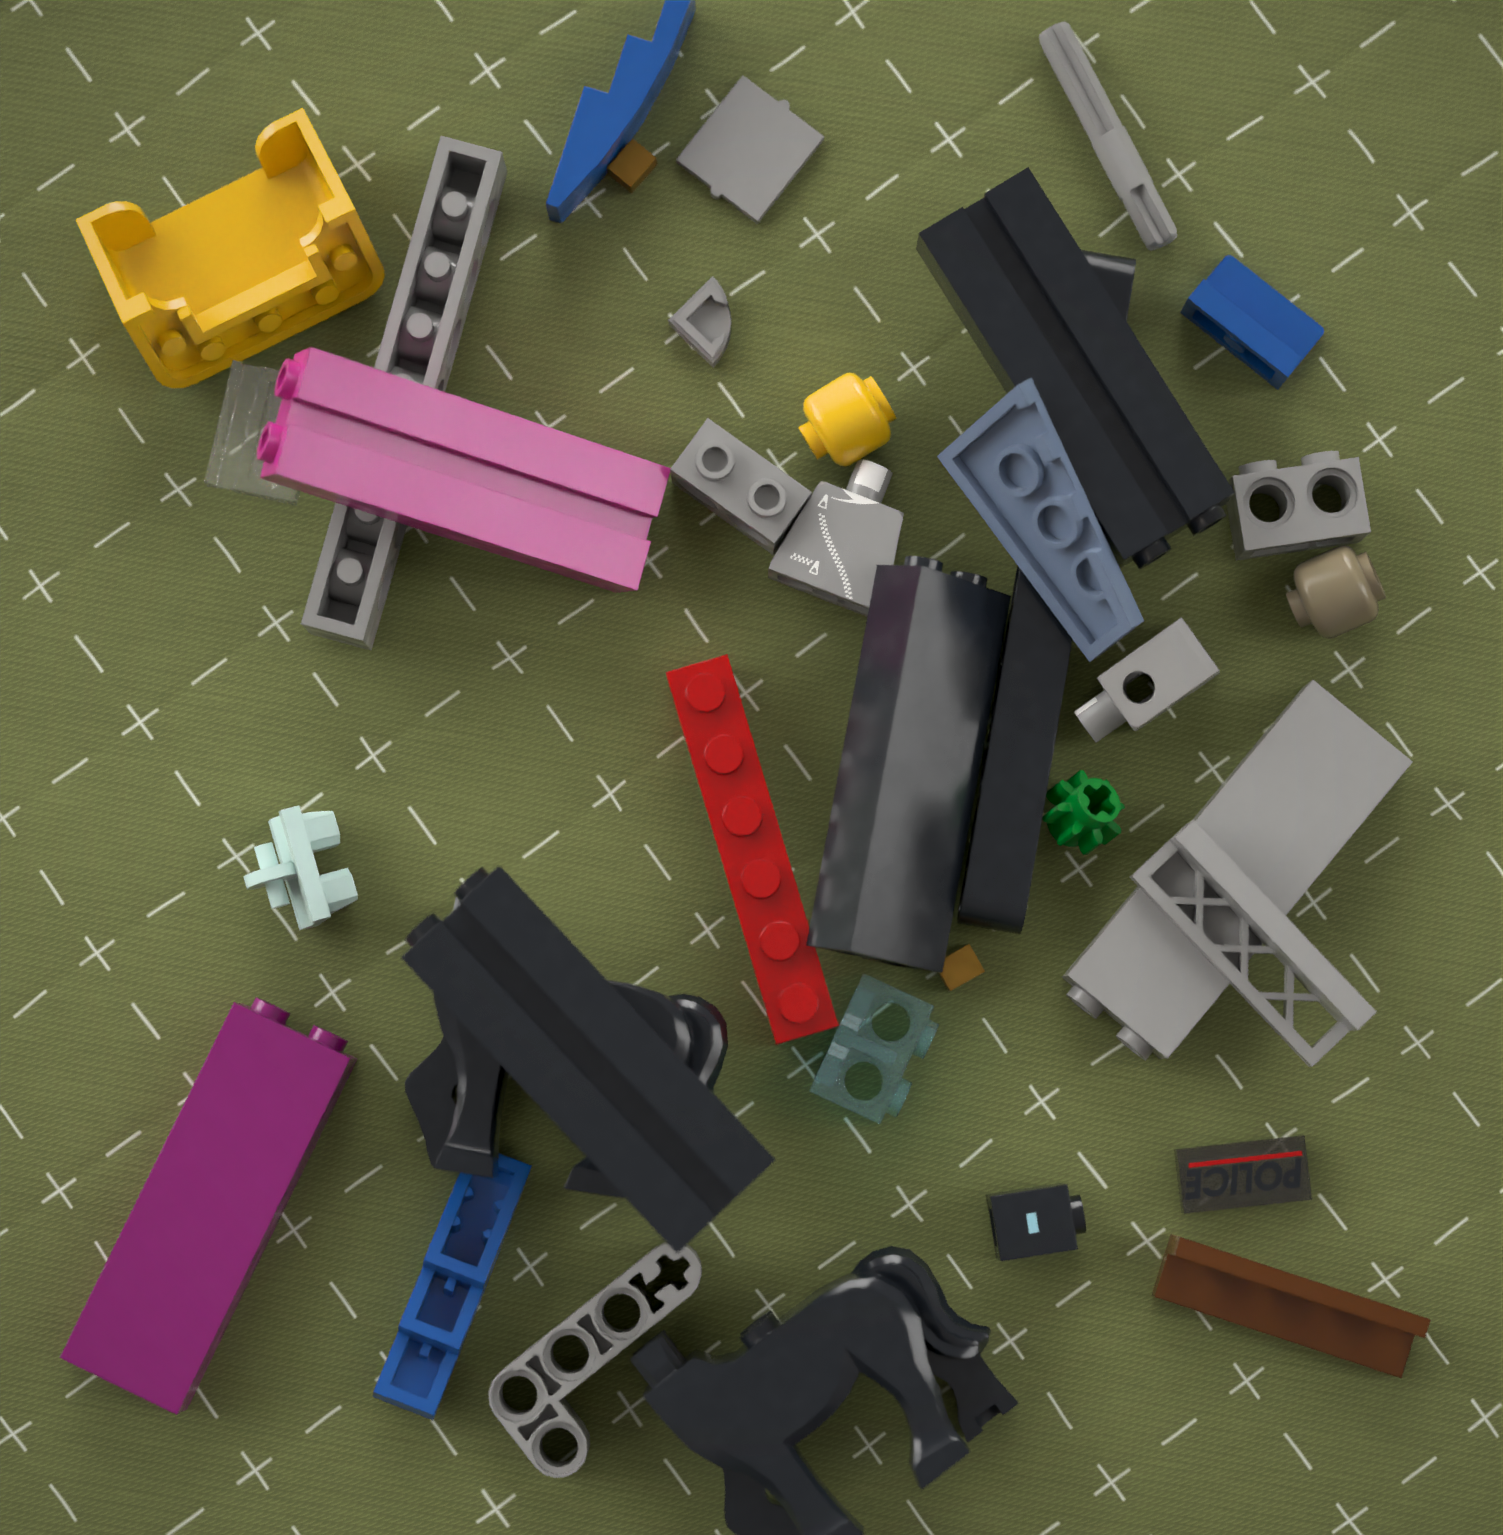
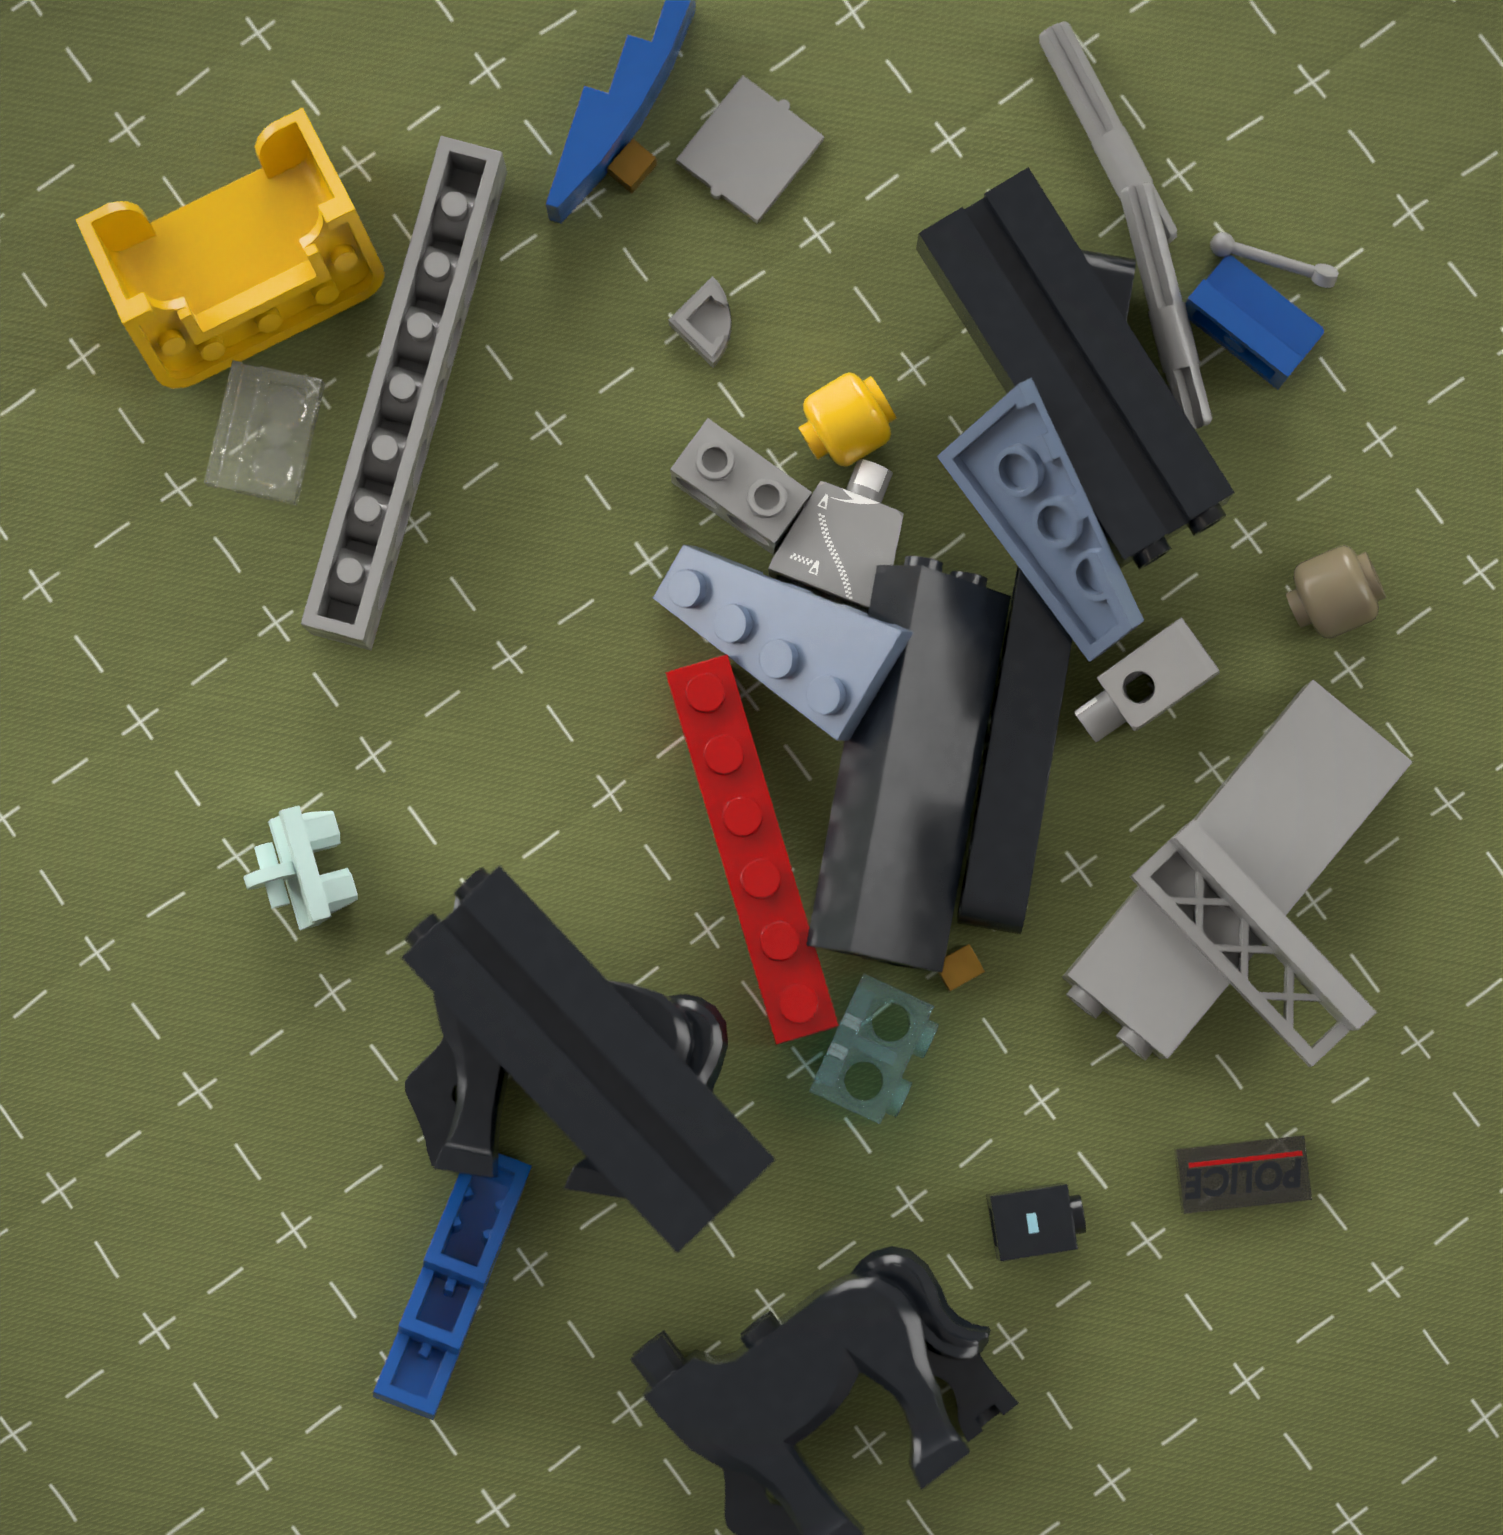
(210, 1205): magenta brick -> none
(461, 470): dark pink brick -> none
(603, 1342): light grey beam -> none
(797, 644): none -> wing
(1083, 812): green gear -> none
(1166, 308): none -> light grey axle
(1287, 1306): reddish brown fence -> none
(1300, 521): light grey brick -> none
(1321, 274): none -> light grey hinge

